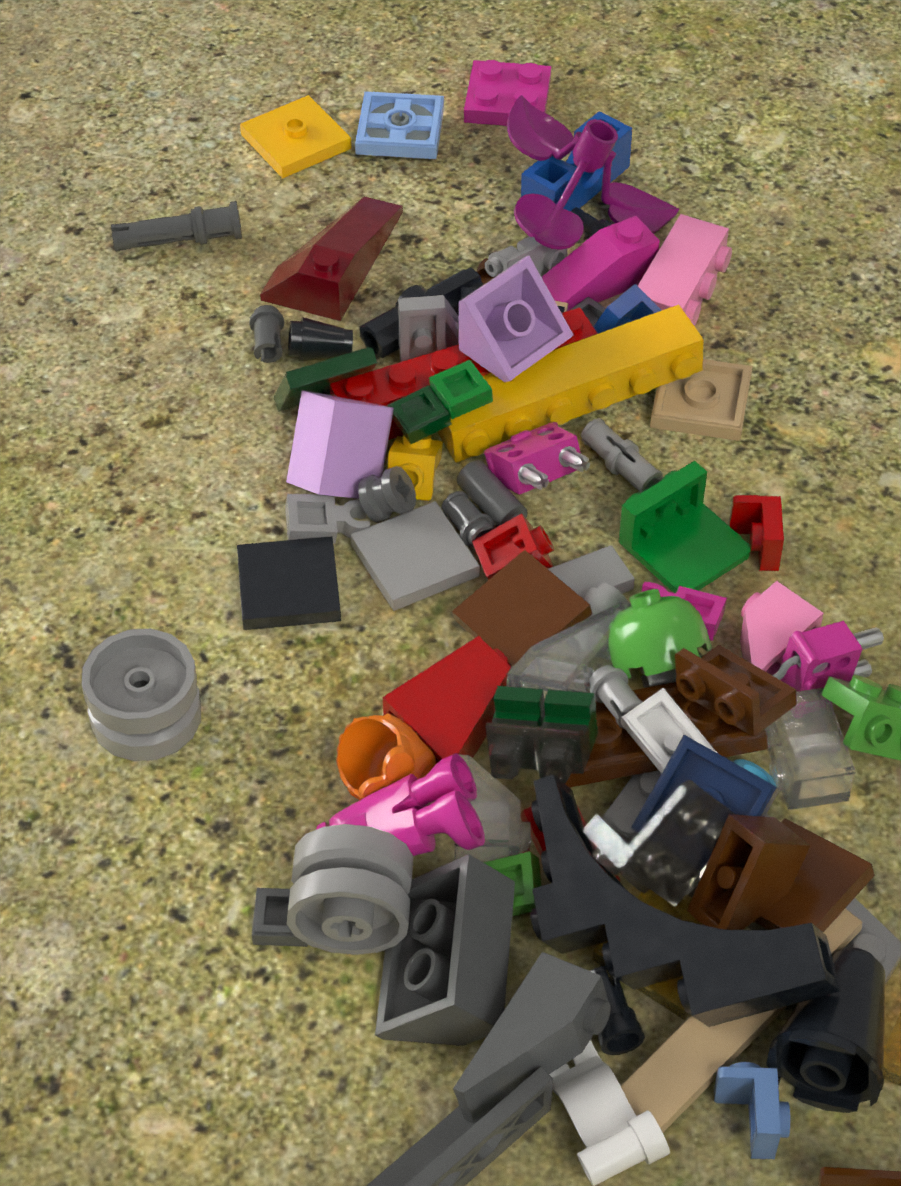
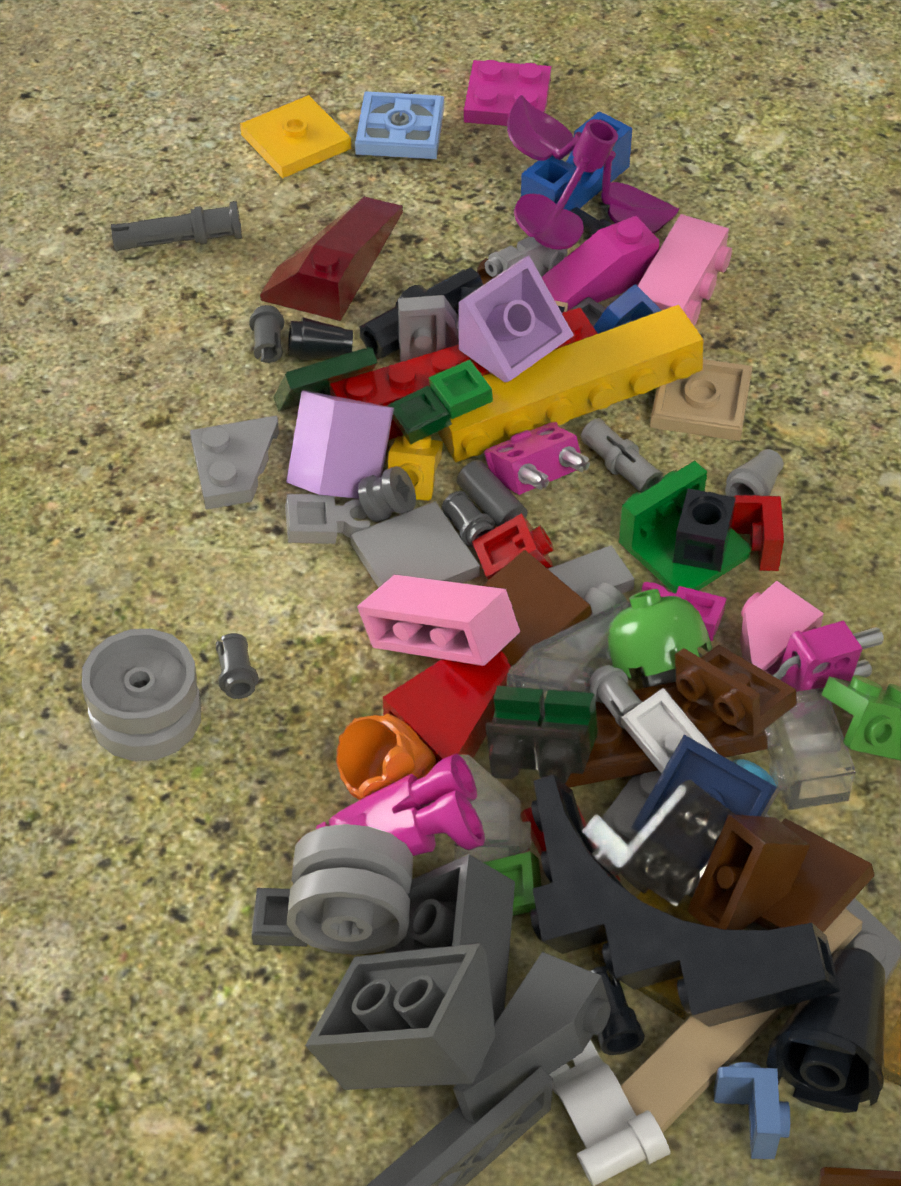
(232, 459): none -> light grey wing
(236, 675): none -> dark grey pin
(288, 583): black tile -> none
(408, 1019): none -> dark grey slope
(439, 619): none -> bright pink brick
(704, 529): none -> black brick
(756, 475): none -> light grey cone

